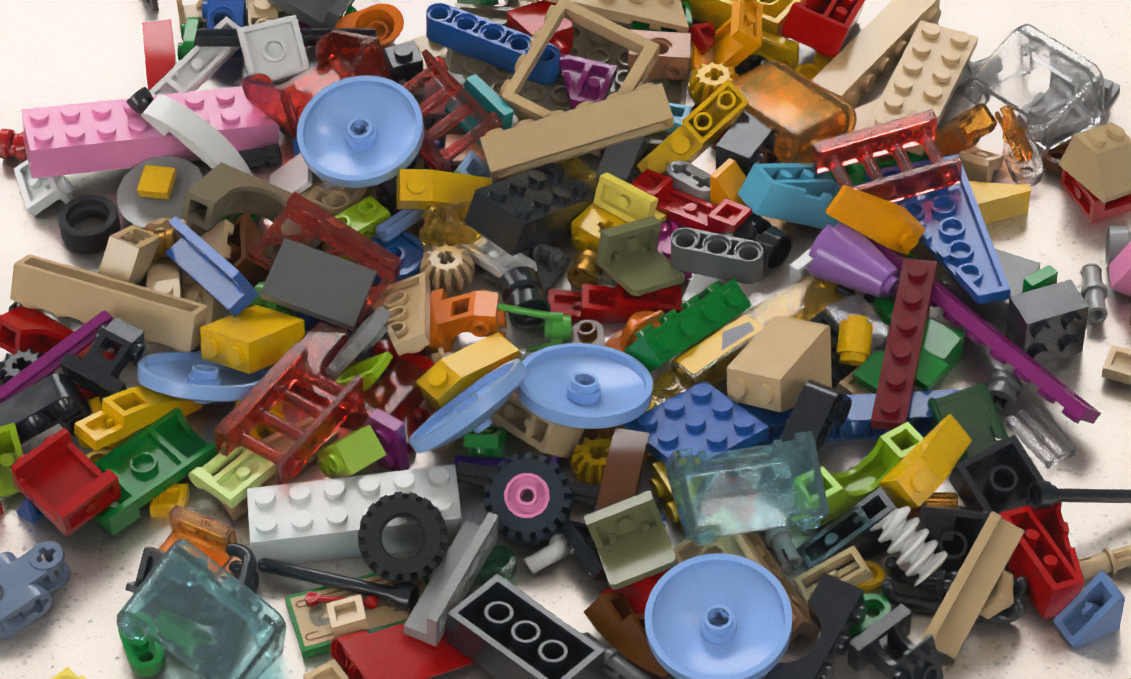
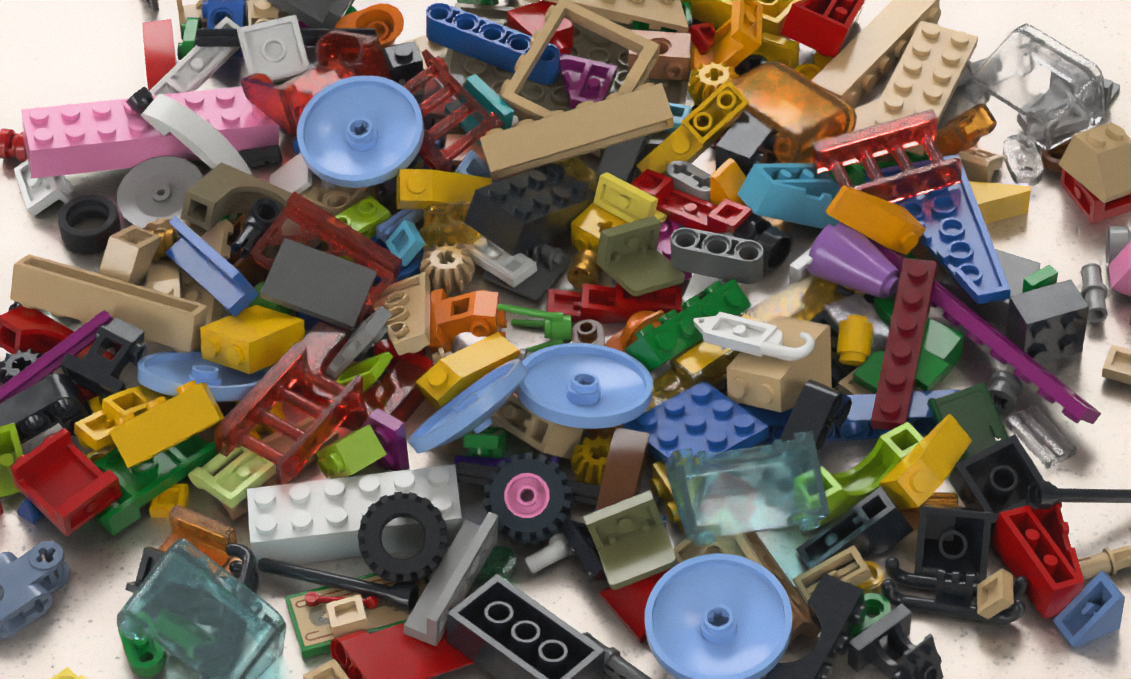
(157, 182): yellow tile -> none
(166, 423): none -> yellow brick
(256, 224): none -> black pin
(405, 242): none -> medium azure plate
(412, 423): dark red arm -> none
(523, 289): black wheel -> none
(624, 630): reddish brown slope -> none
(750, 337): none -> white plate
(784, 549): light grey pin -> none
(910, 543): white piece -> none
(973, 584): tan fence -> none
(1014, 133): clear orange axle -> none

